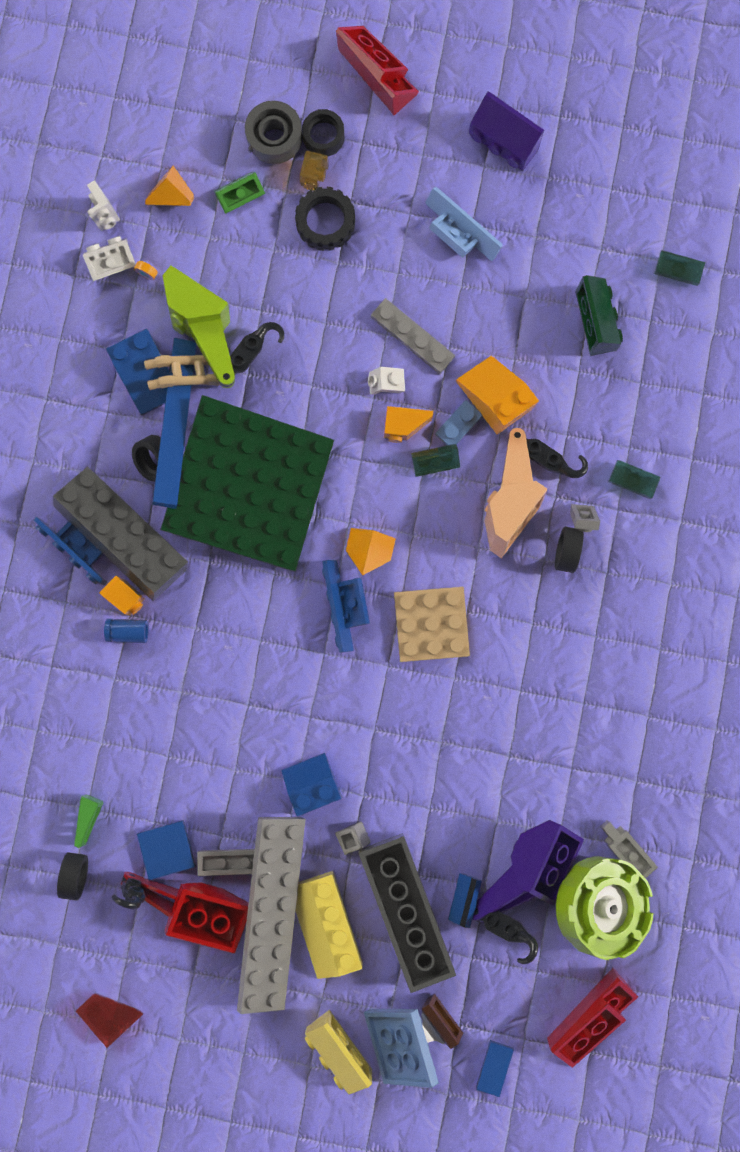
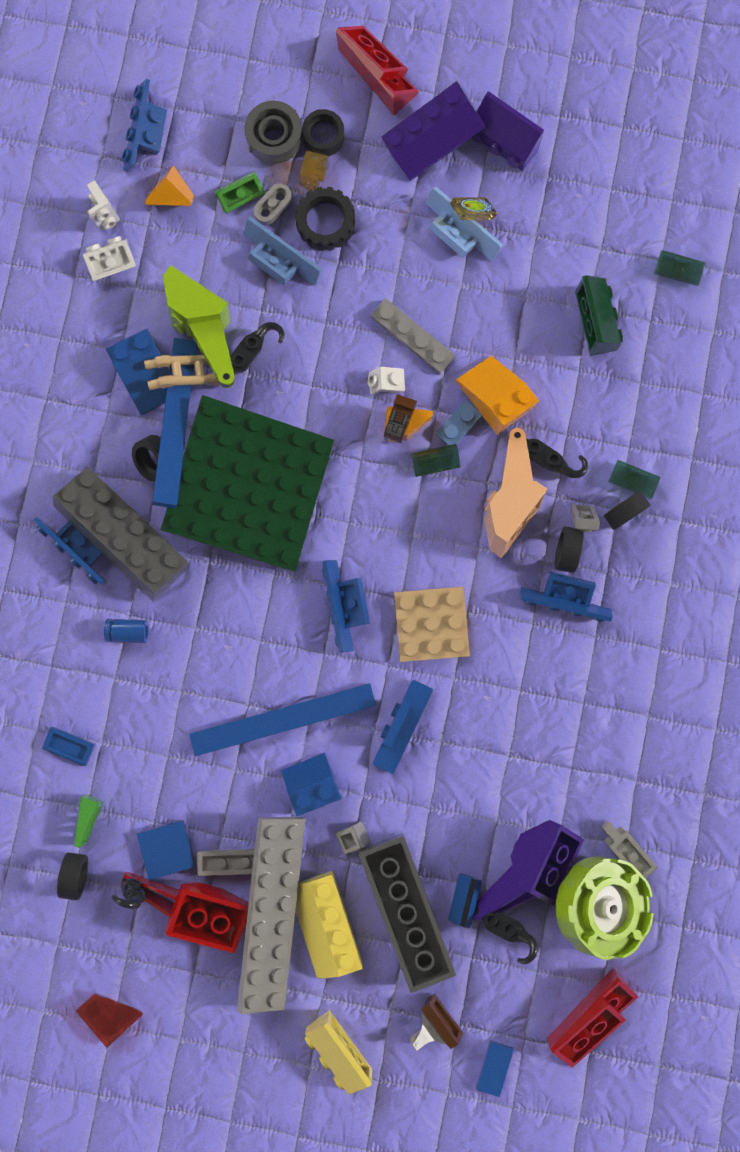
(68, 746): none -> blue tile
(123, 596): light orange slope -> none
(145, 270): light orange tile -> none
(146, 126): none -> blue bracket
(270, 204): none -> light grey plate
(277, 256): none -> medium blue bracket
(282, 719): none -> blue tile
(369, 549): light orange slope -> none
(400, 418): none -> leg
(401, 1047): medium blue plate -> none
(402, 727): none -> blue bracket
(433, 131): none -> dark purple slope
(473, 208): none -> tile
(569, 595): none -> blue bracket
(627, 510): none -> black tyre

